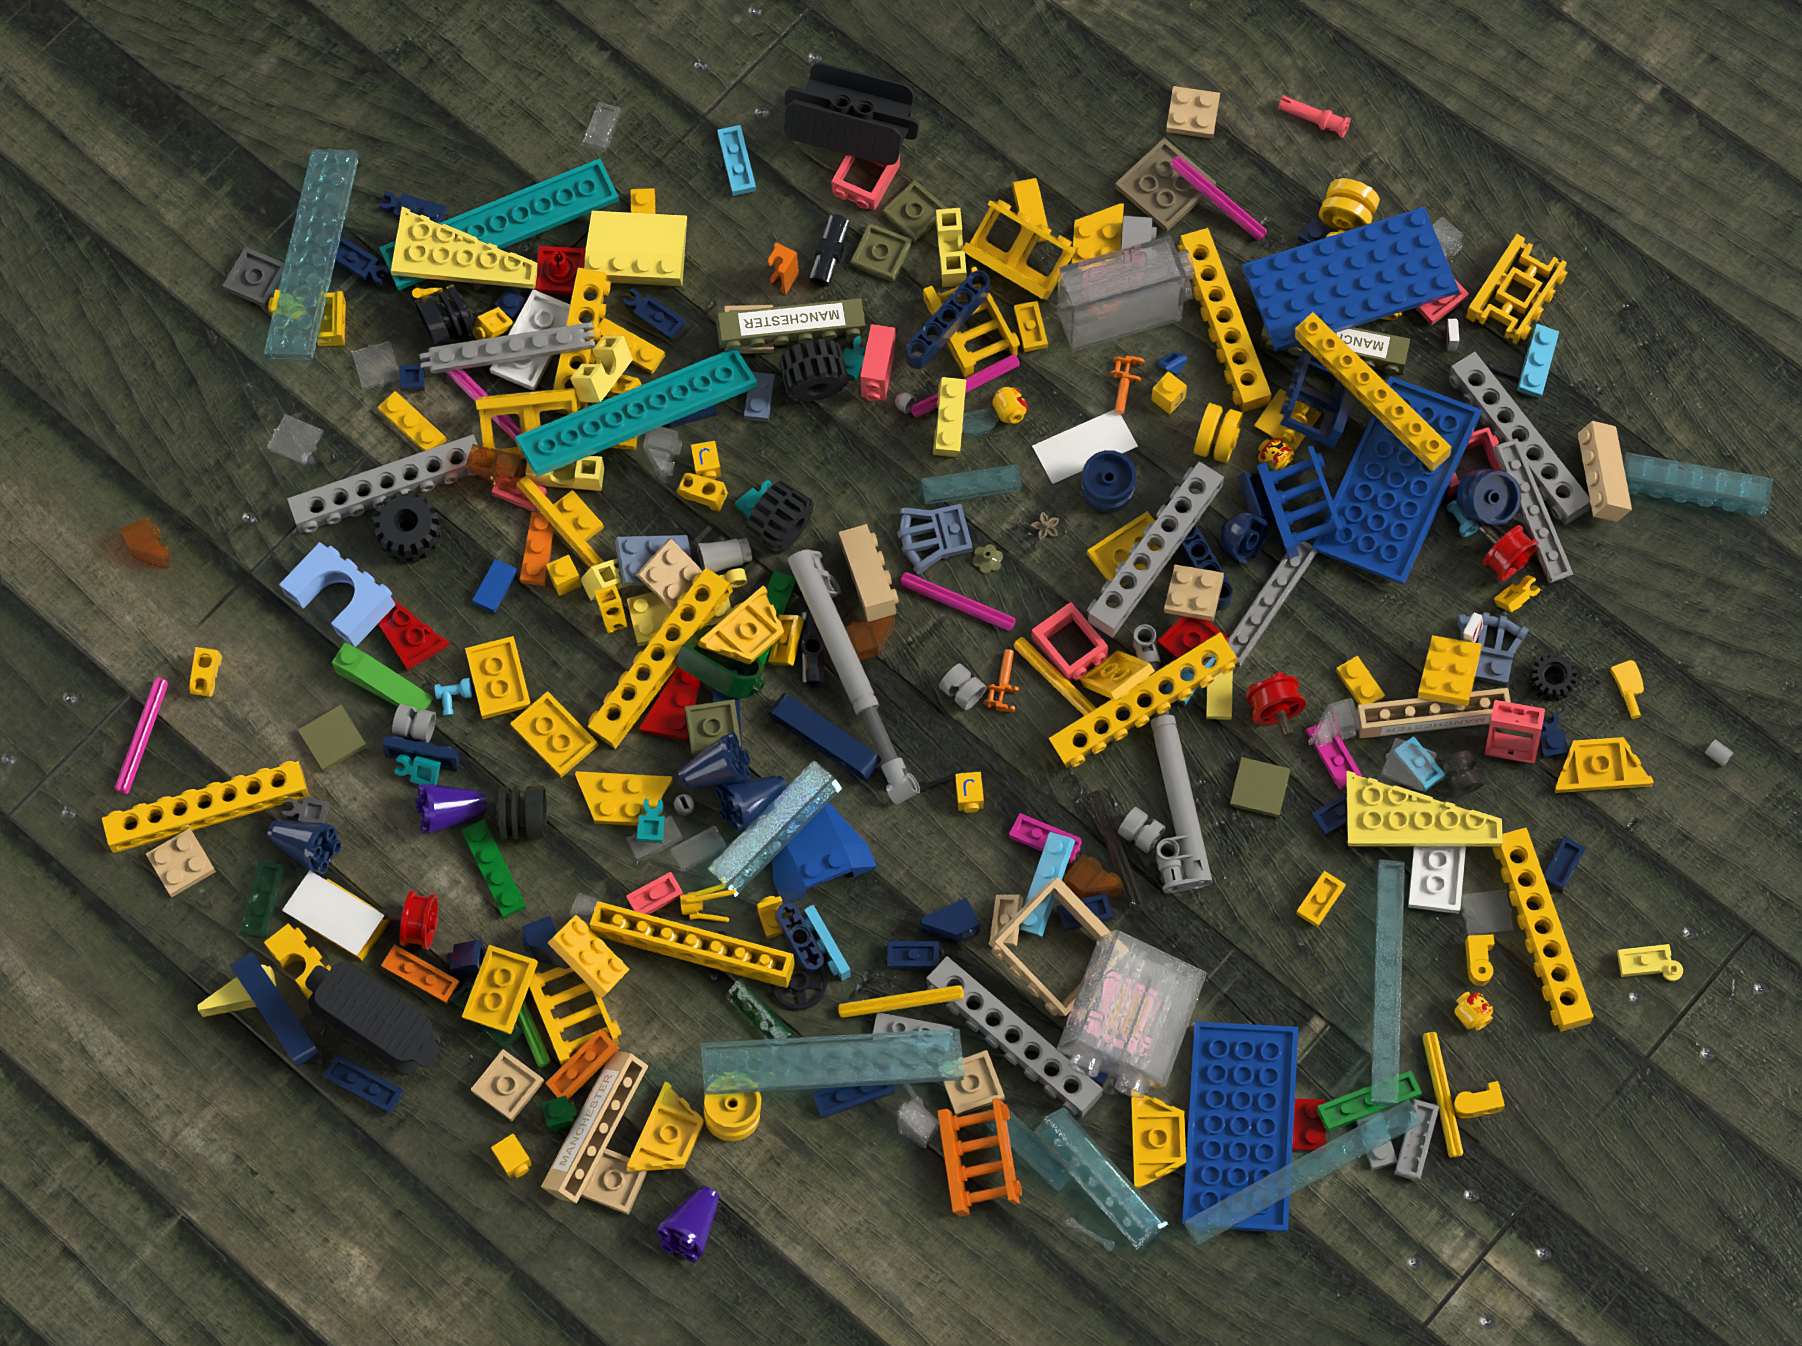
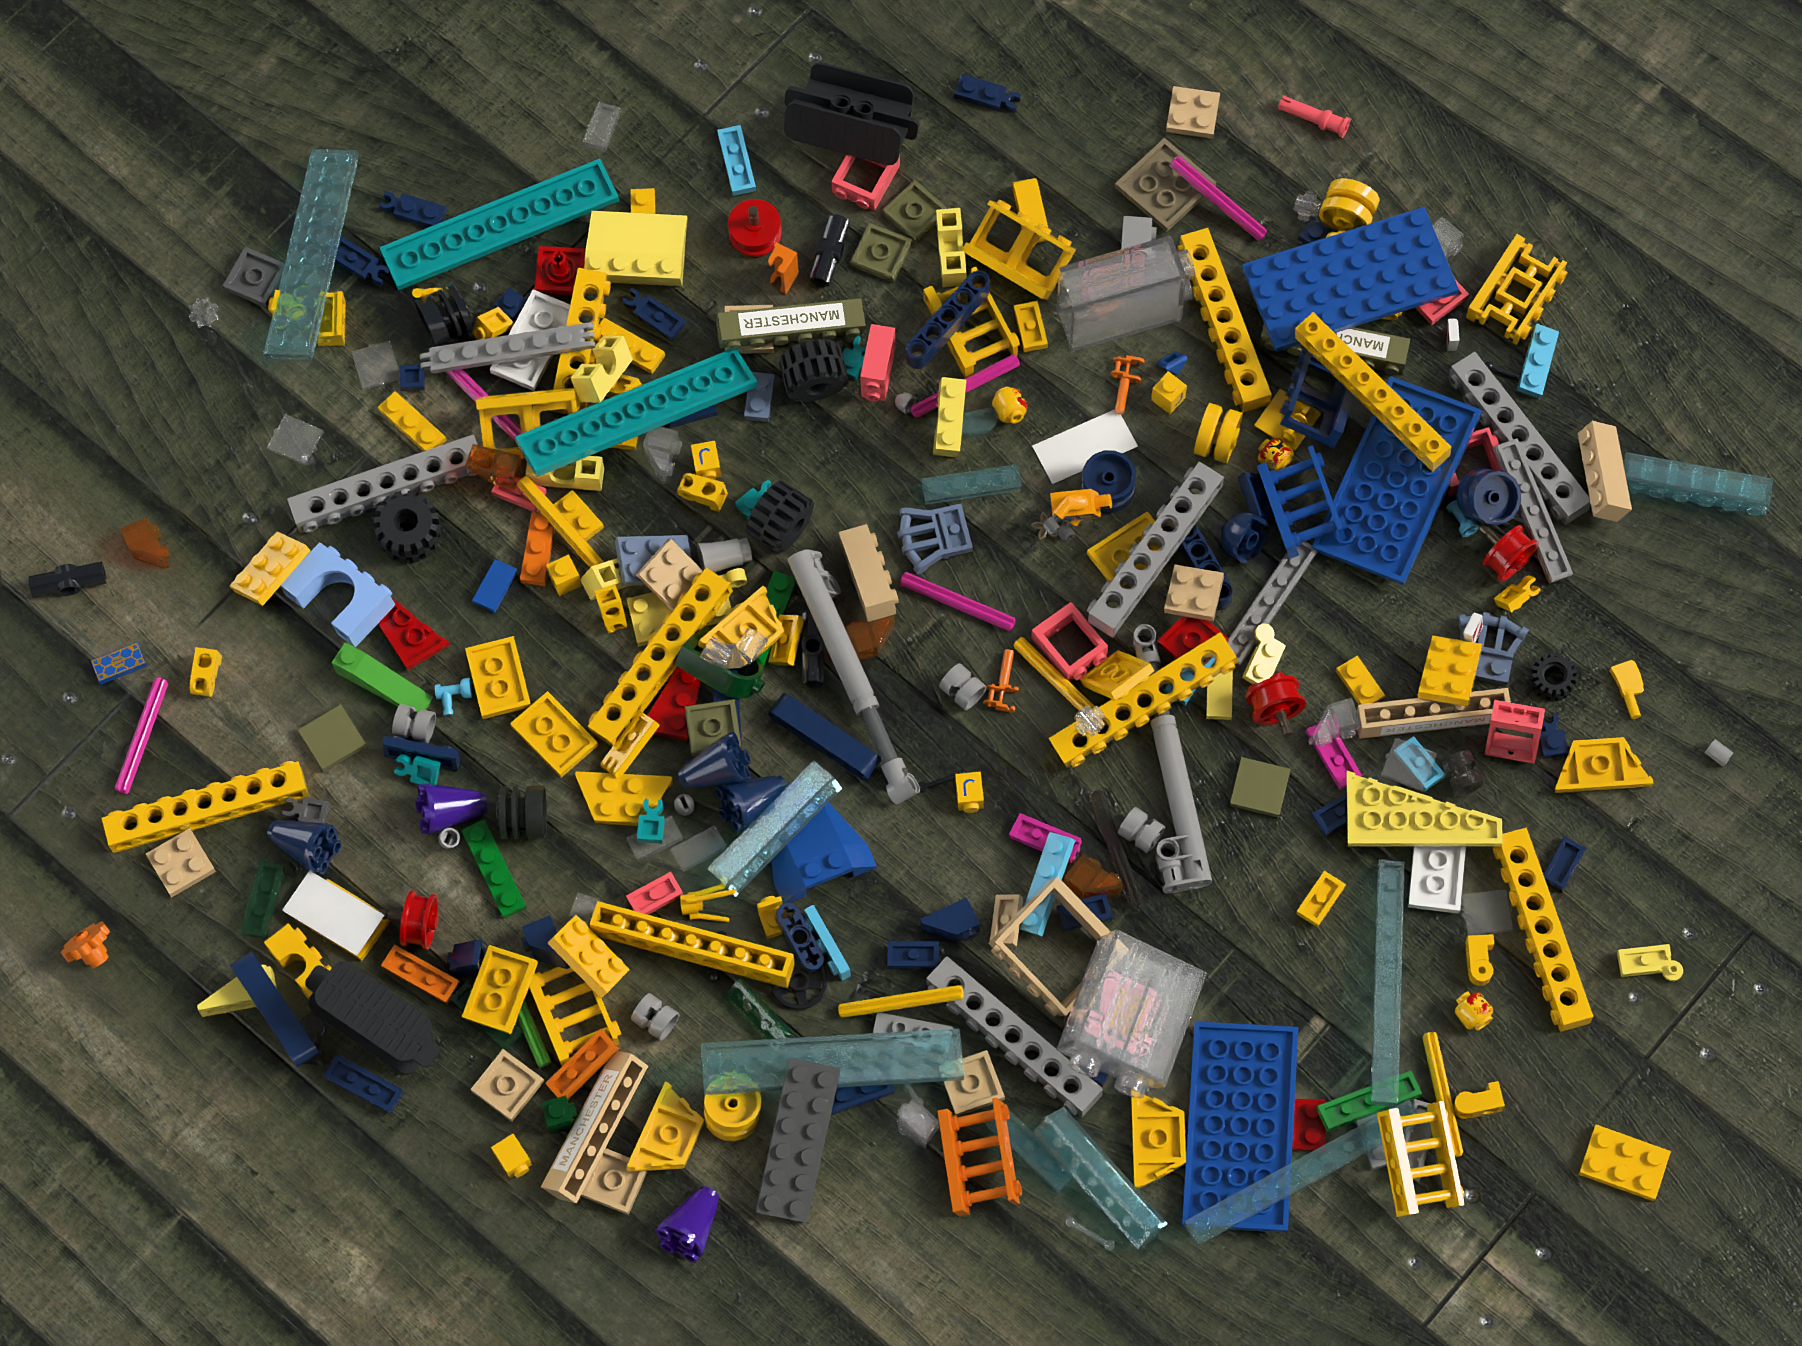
(67, 579): none -> black piece
(88, 945): none -> orange plant
(118, 663): none -> blue tile
(206, 318): none -> clear gear
(269, 568): none -> yellow plate
(449, 254): light yellow wing -> none
(453, 839): none -> light grey hinge
(629, 744): none -> yellow hinge
(663, 1020): none -> light grey wheel
(736, 654): none -> clear cylinder
(754, 227): none -> red wheel
(797, 1140): none -> dark grey plate
(985, 94): none -> dark blue plate
(987, 563): olive plant -> none
(1073, 507): none -> light orange torso
(1089, 721): none -> clear gear
(1098, 233): yellow wing -> none
(1265, 655): none -> light yellow hinge
(1307, 206): none -> clear gear
(1397, 1162): none -> yellow fence
(1624, 1162): none -> yellow plate

